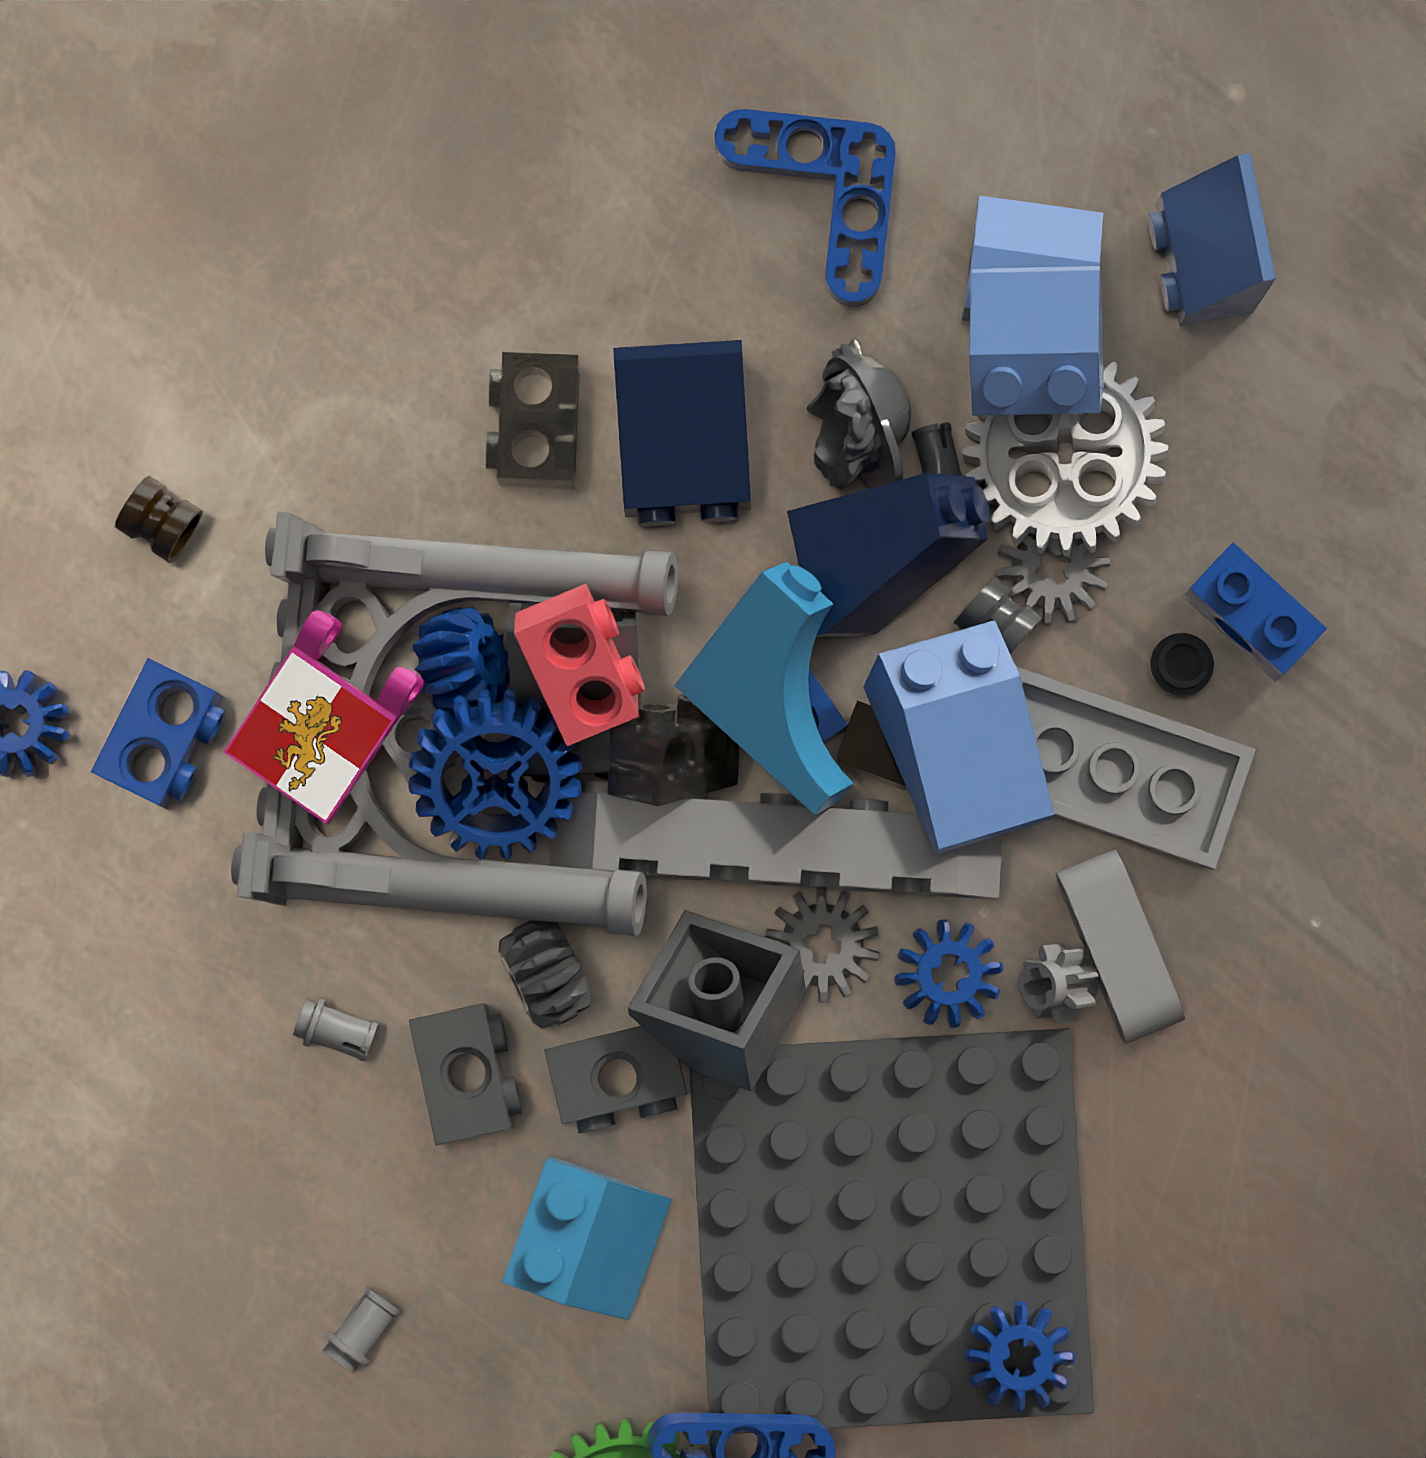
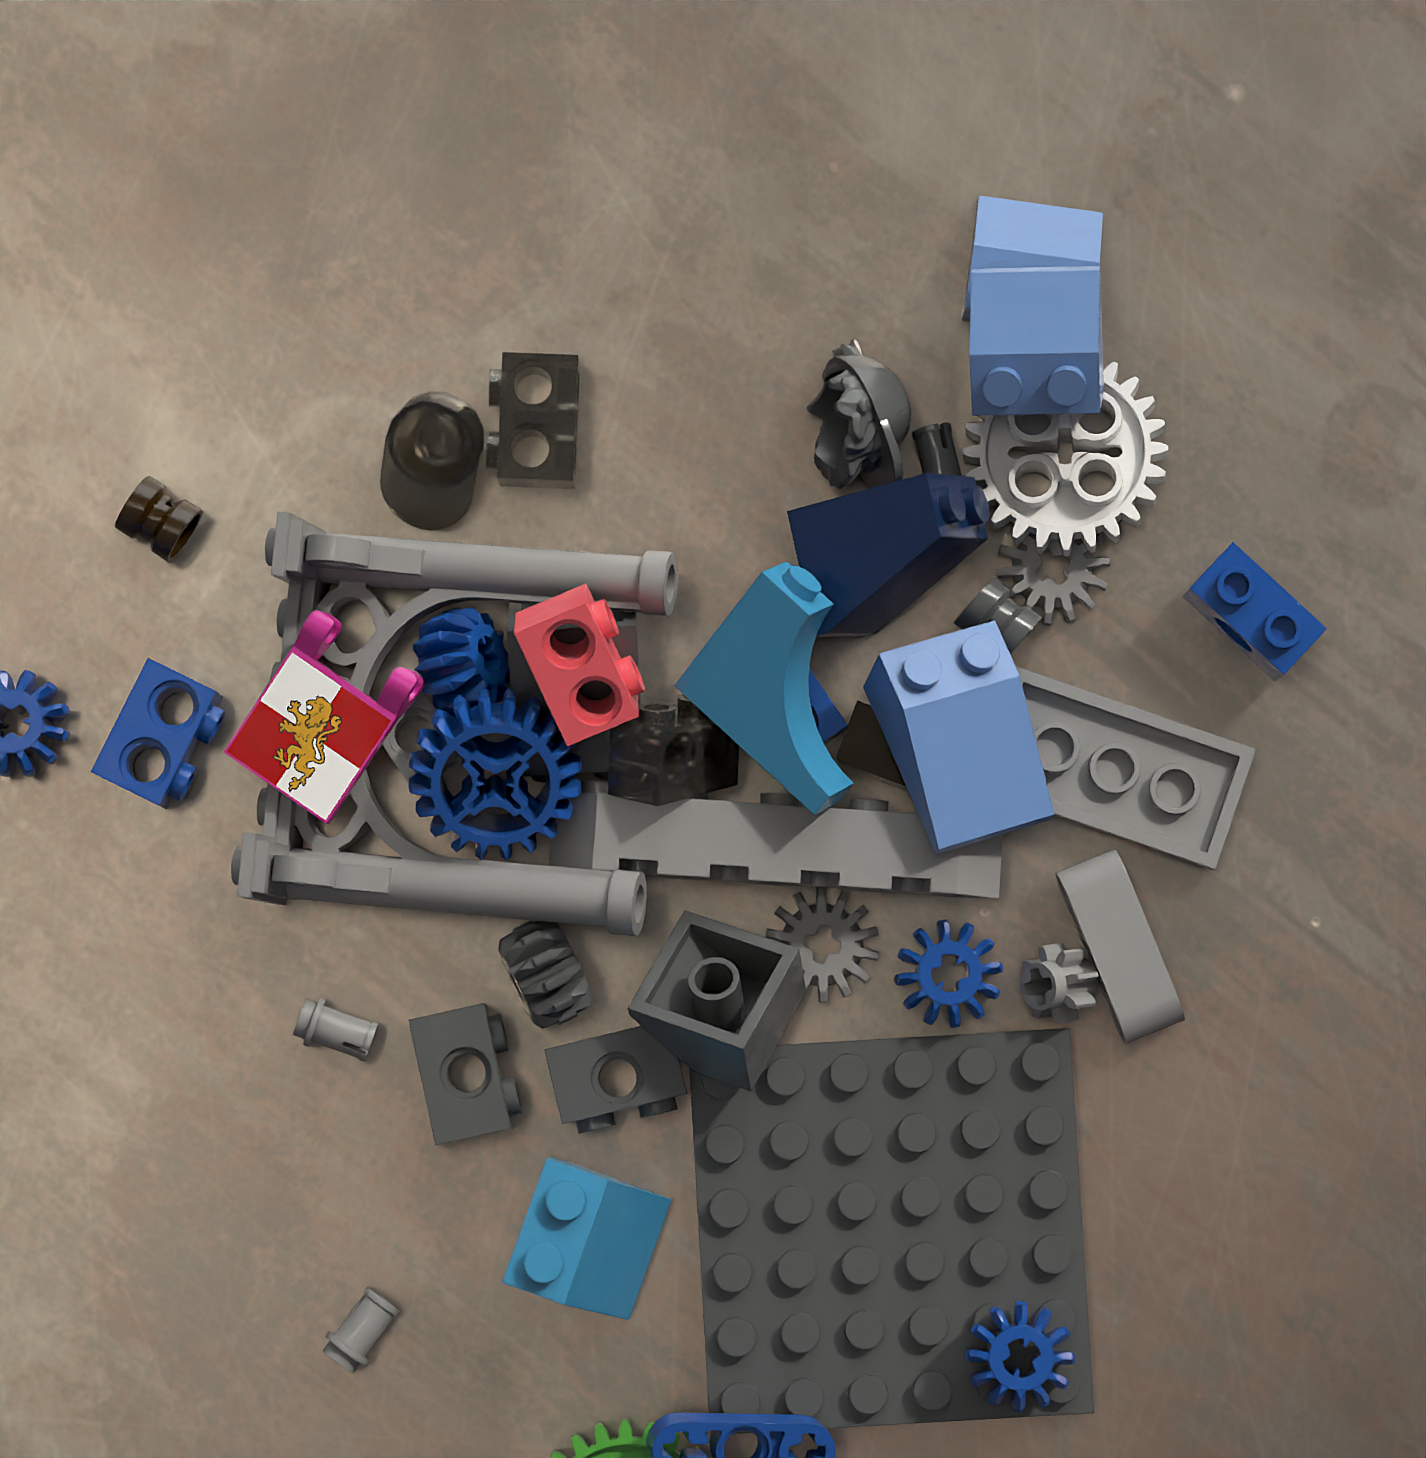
(432, 460): none -> clear smoke cap
(682, 431): dark blue slope -> none
(832, 165): blue beam -> none
(1181, 664): black plate -> none
(1213, 243): medium blue slope -> none

